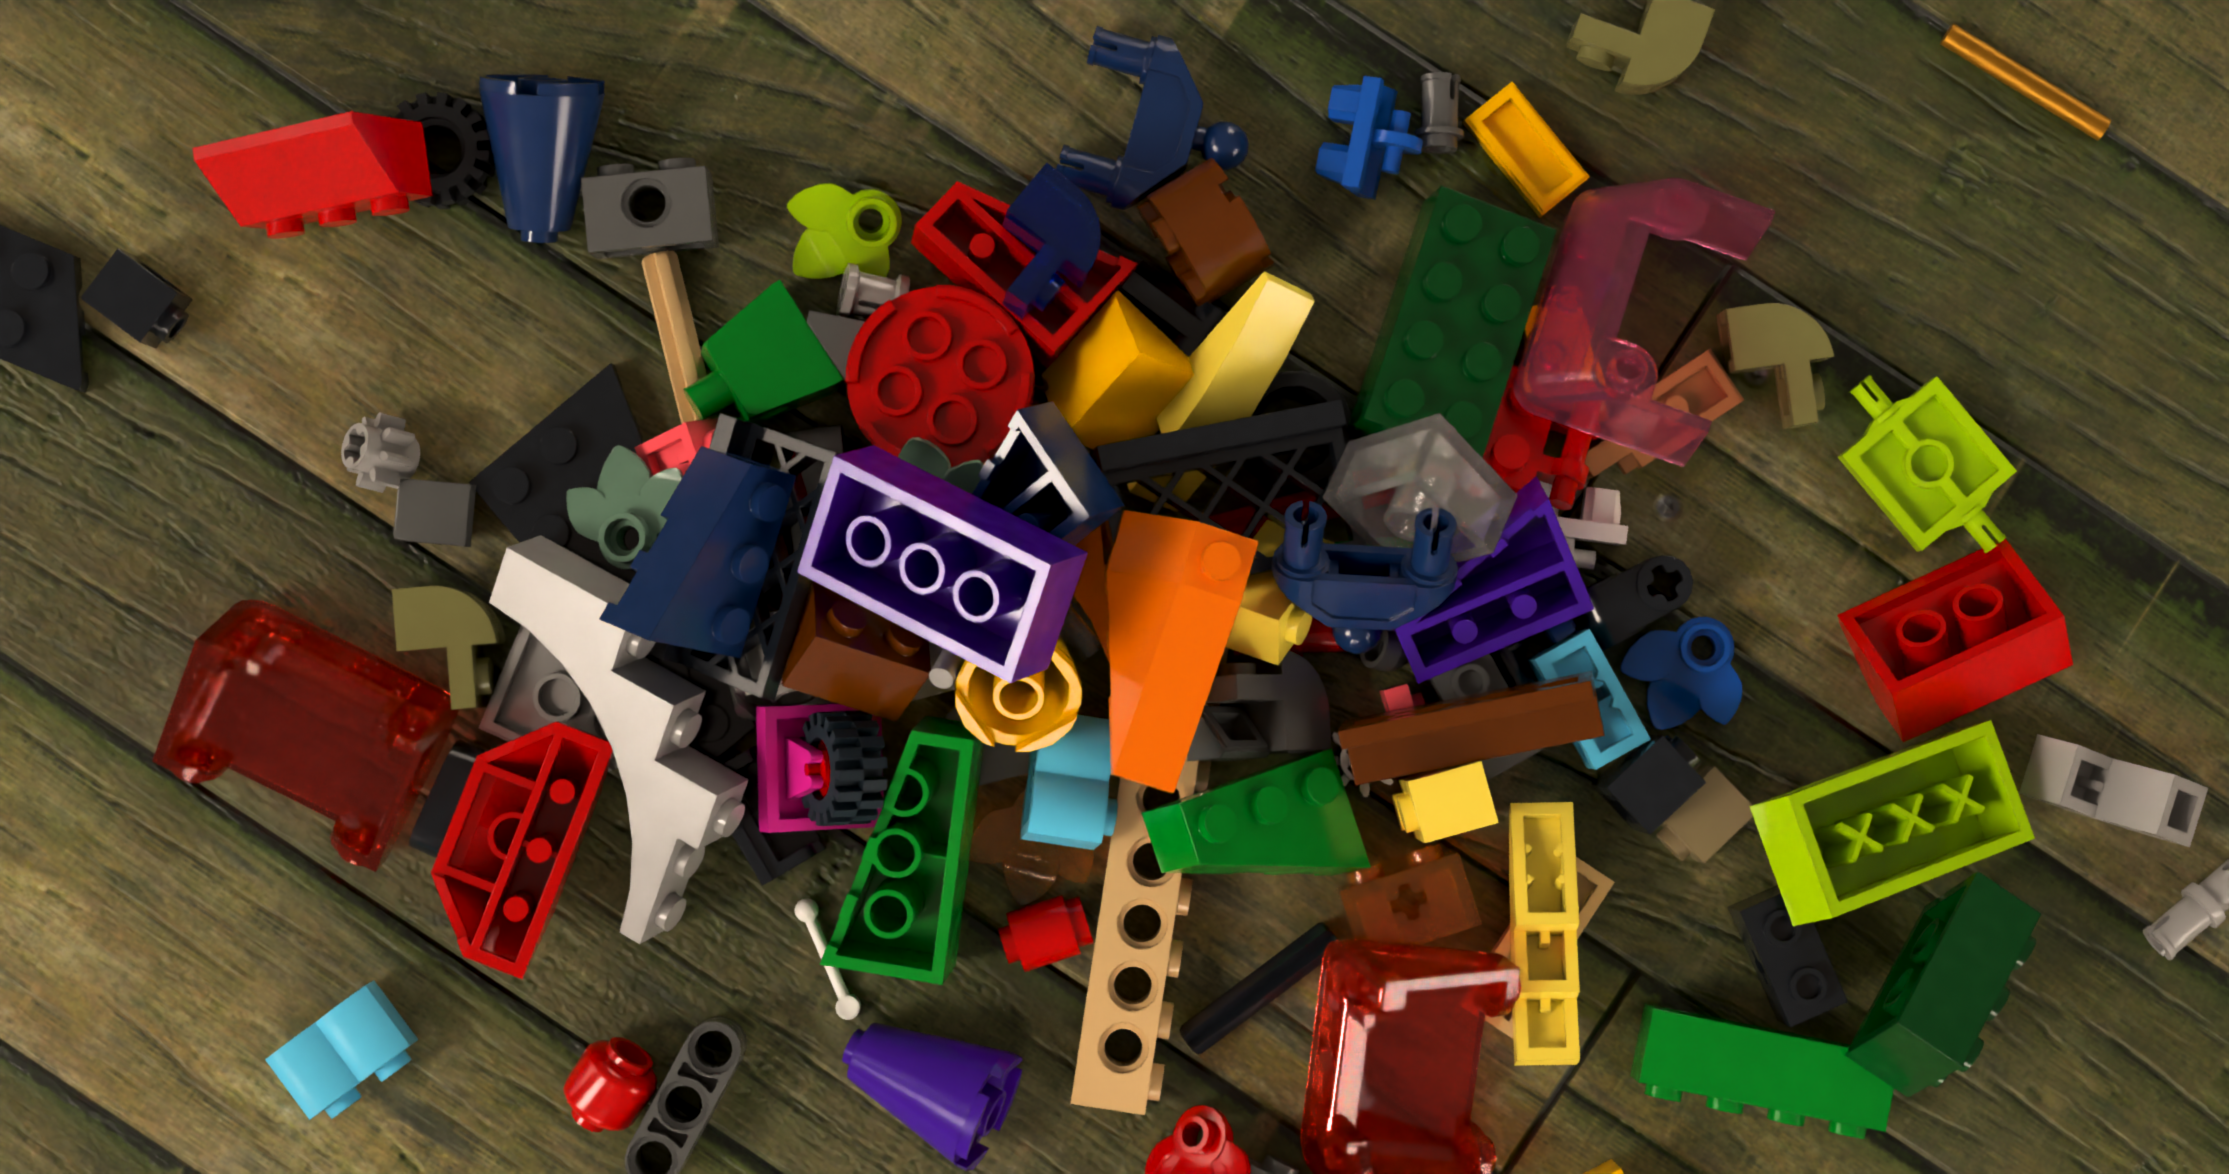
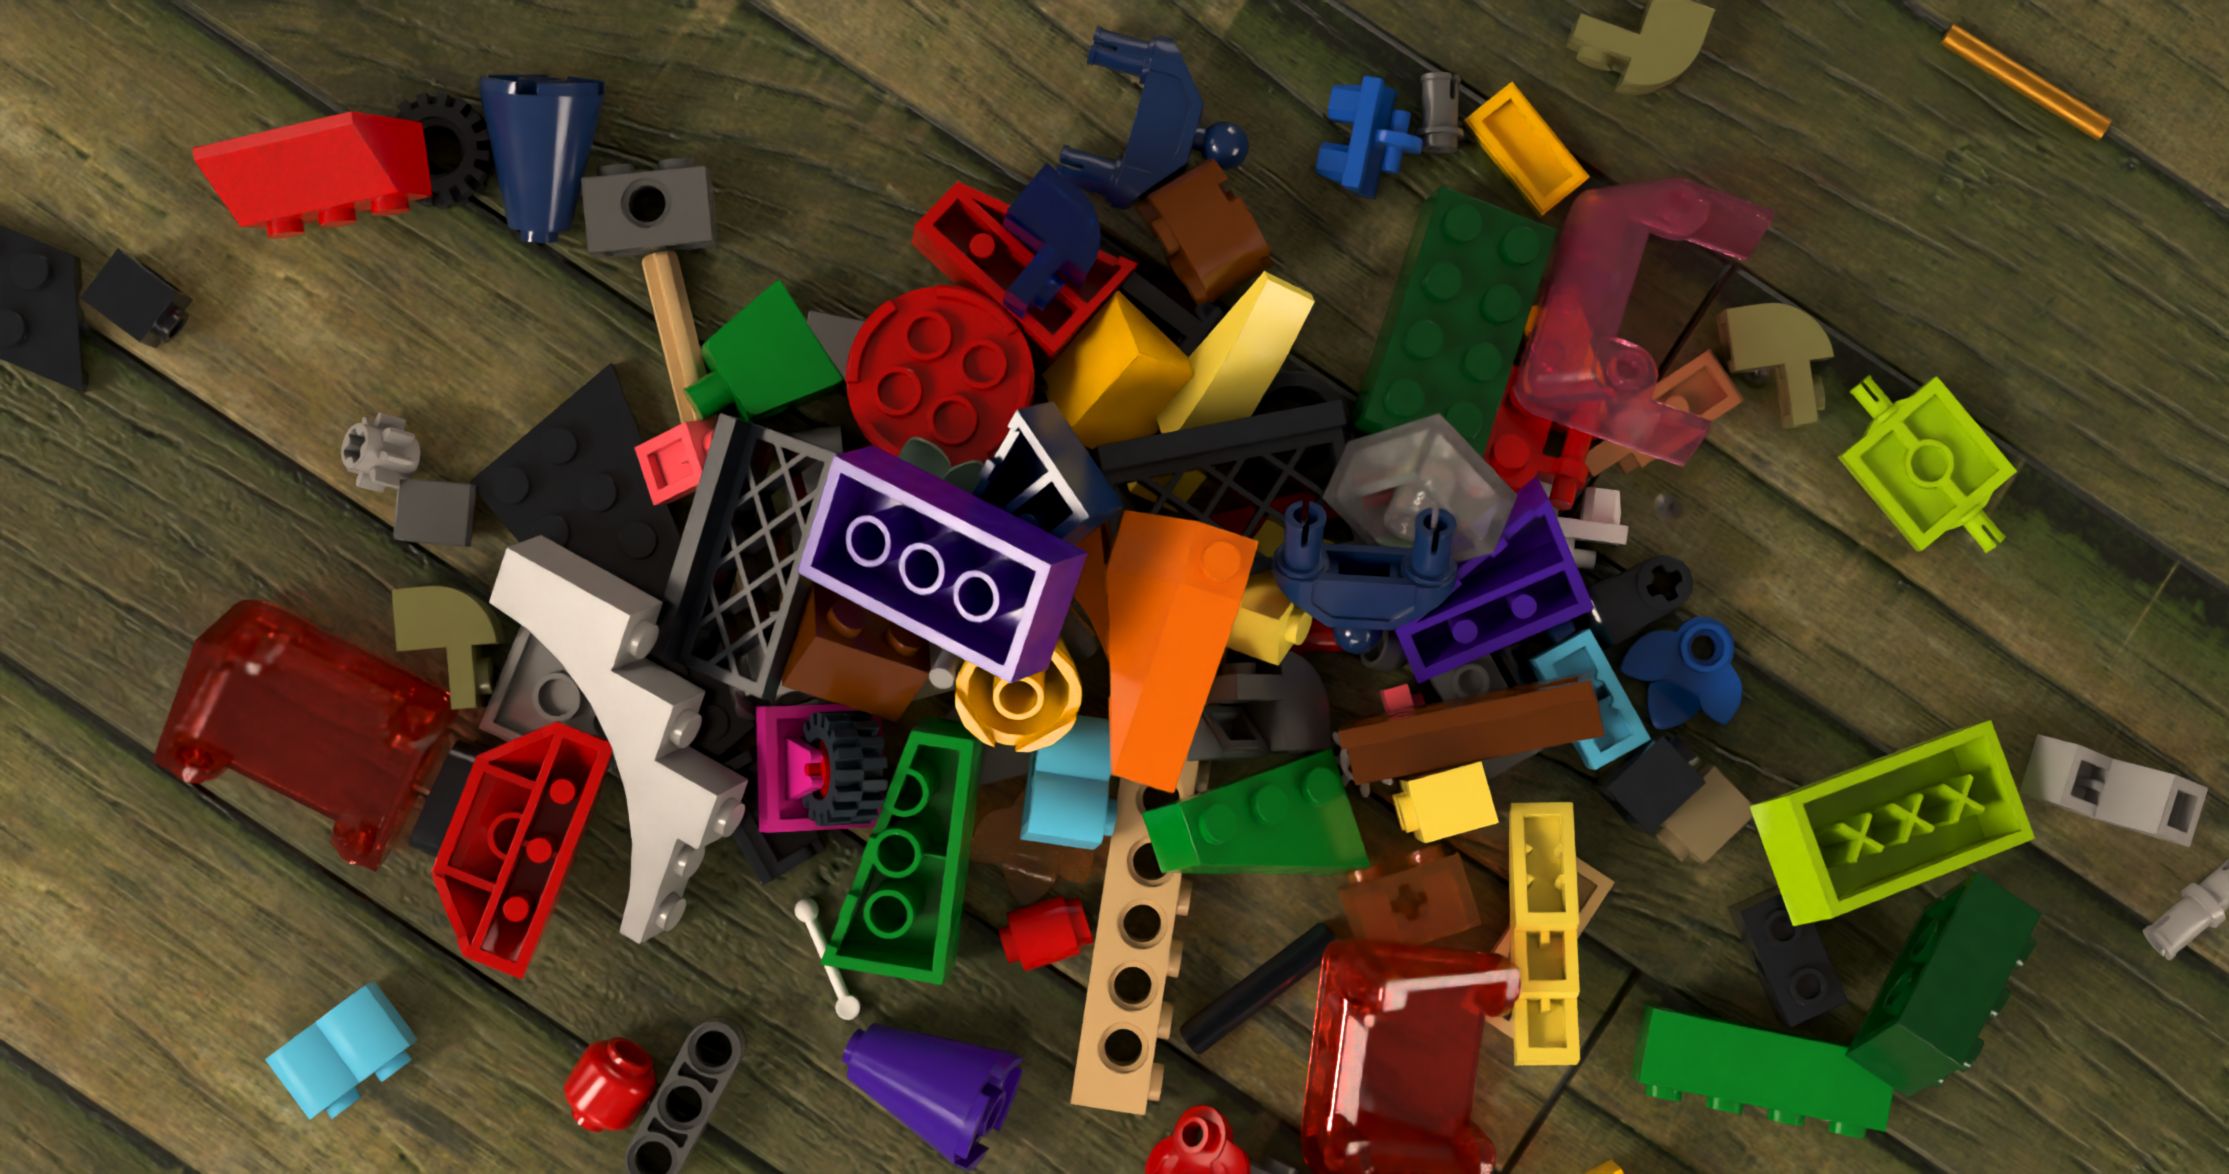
(623, 499): sand green plate -> none
(710, 557): dark blue wedge -> none
(834, 231): lime plate -> none
(864, 292): light grey bush -> none
(1956, 639): red slope -> none

